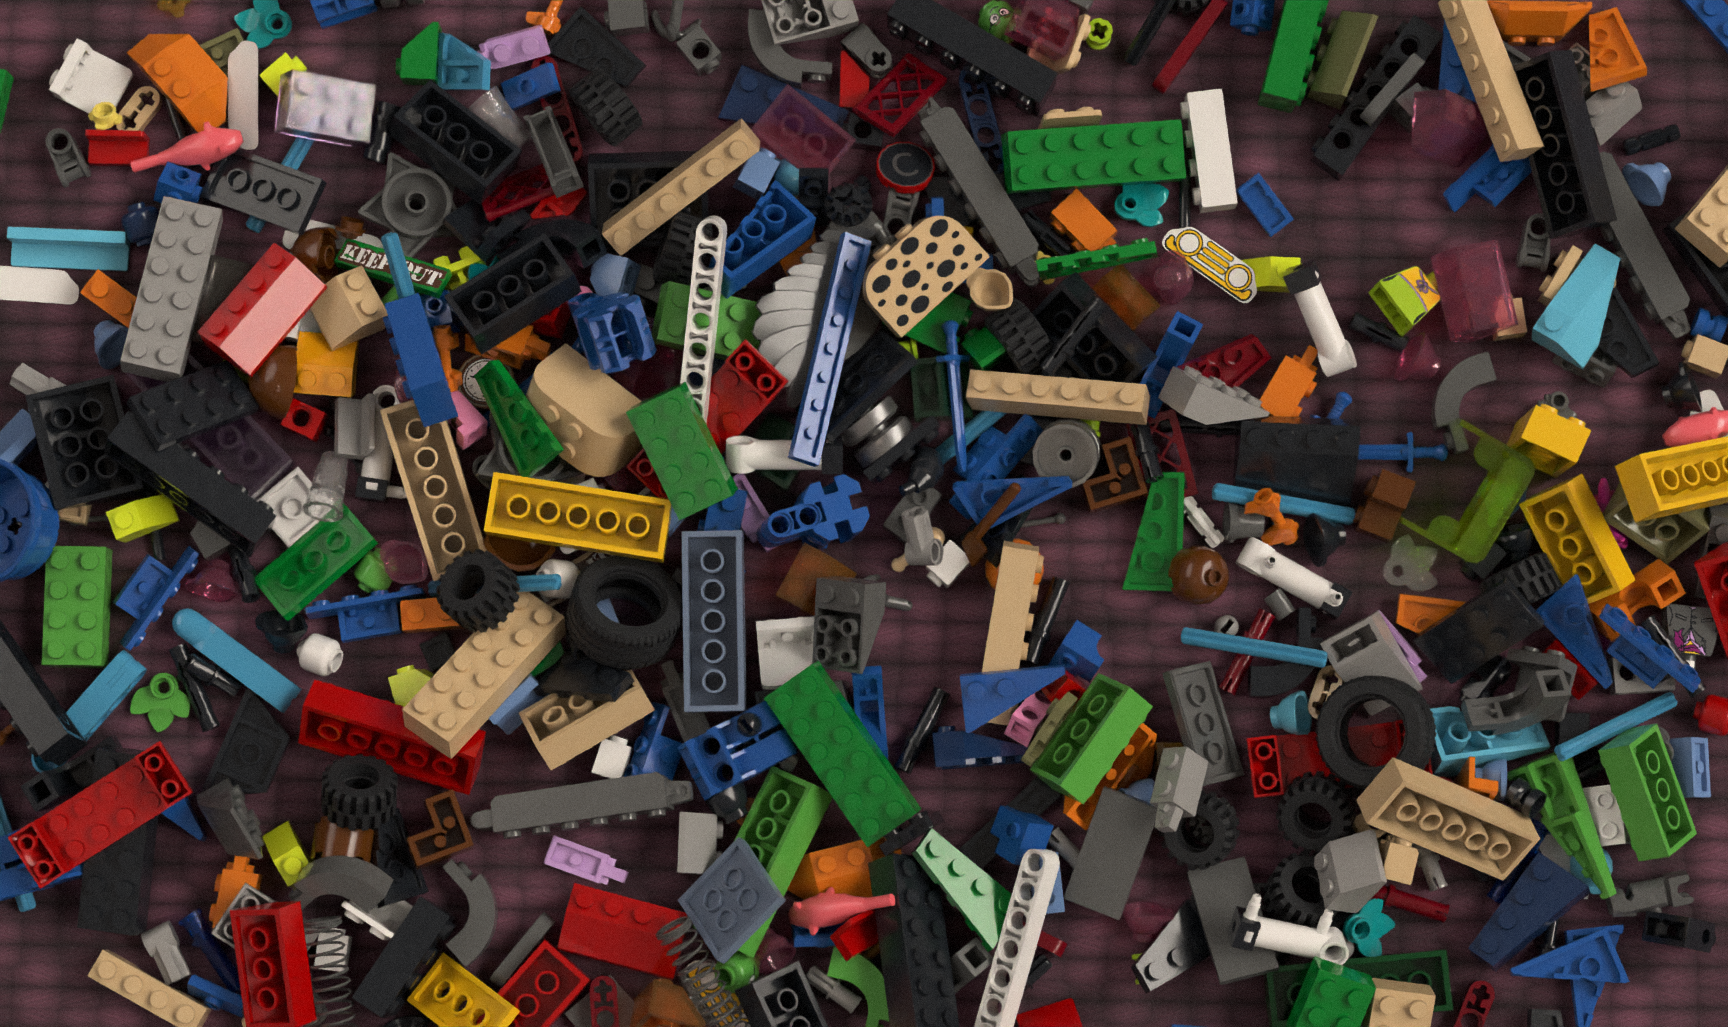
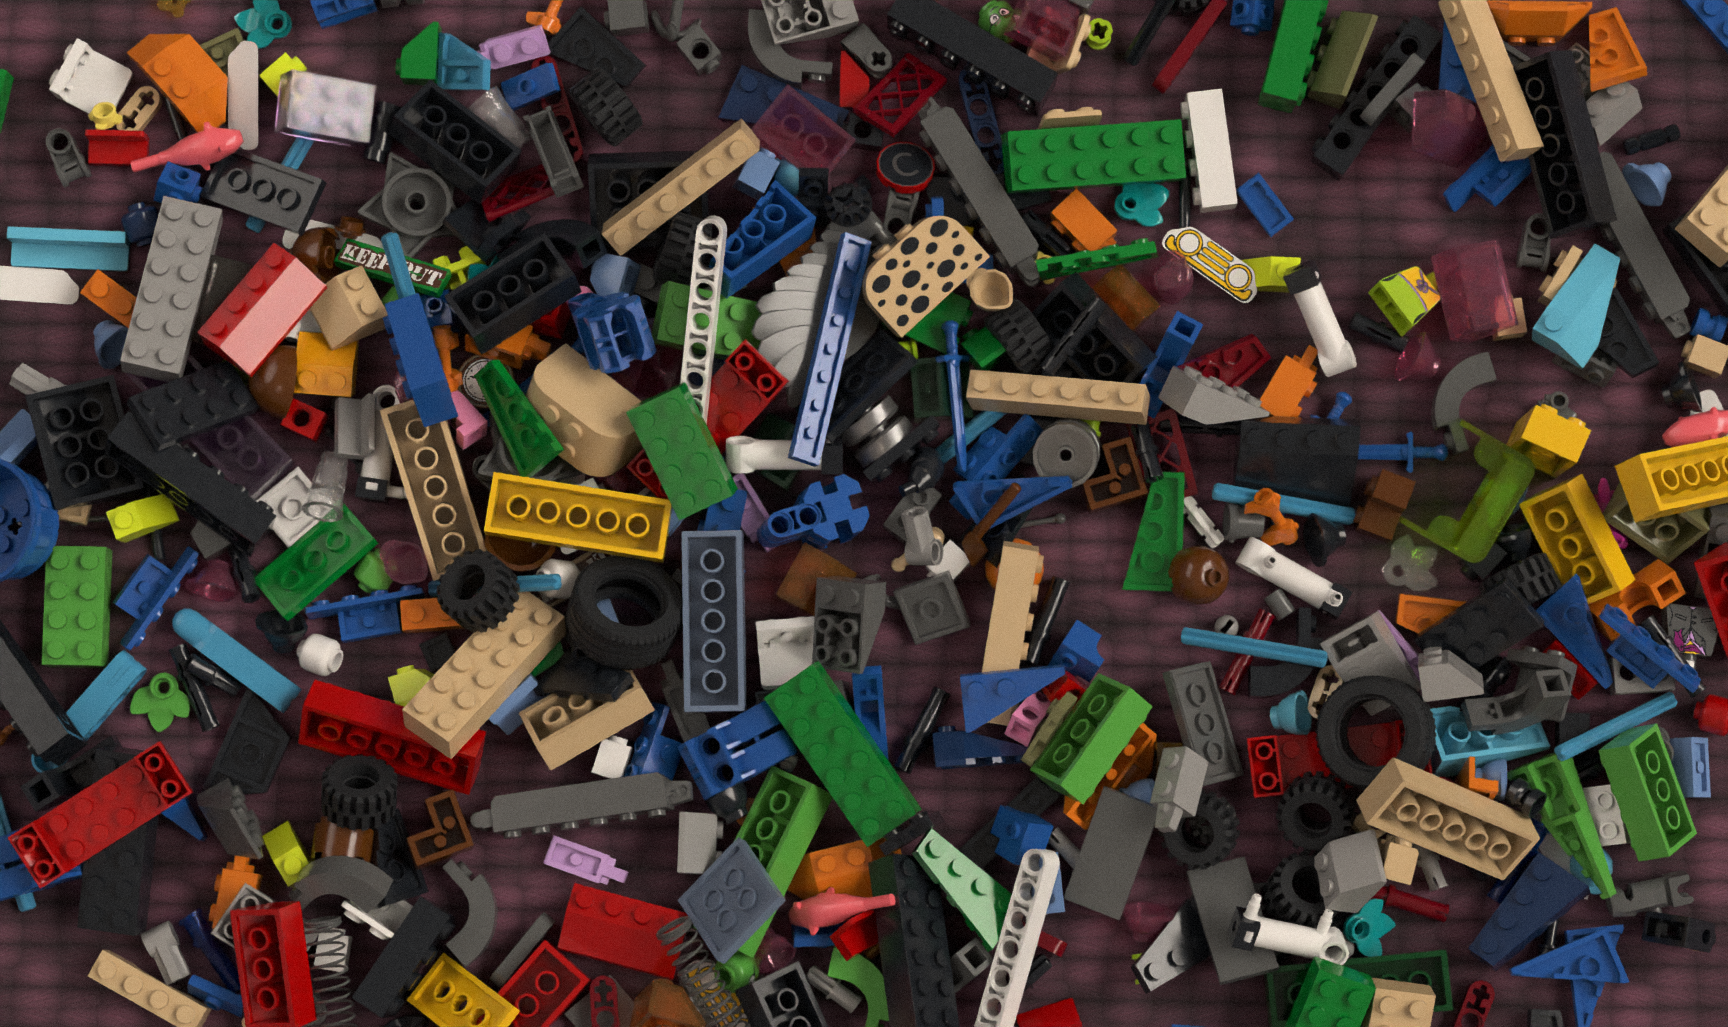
(559, 206): red slope -> none
(753, 721): black hinge -> none
(932, 607): none -> dark grey plate
(1447, 676): none -> light grey slope

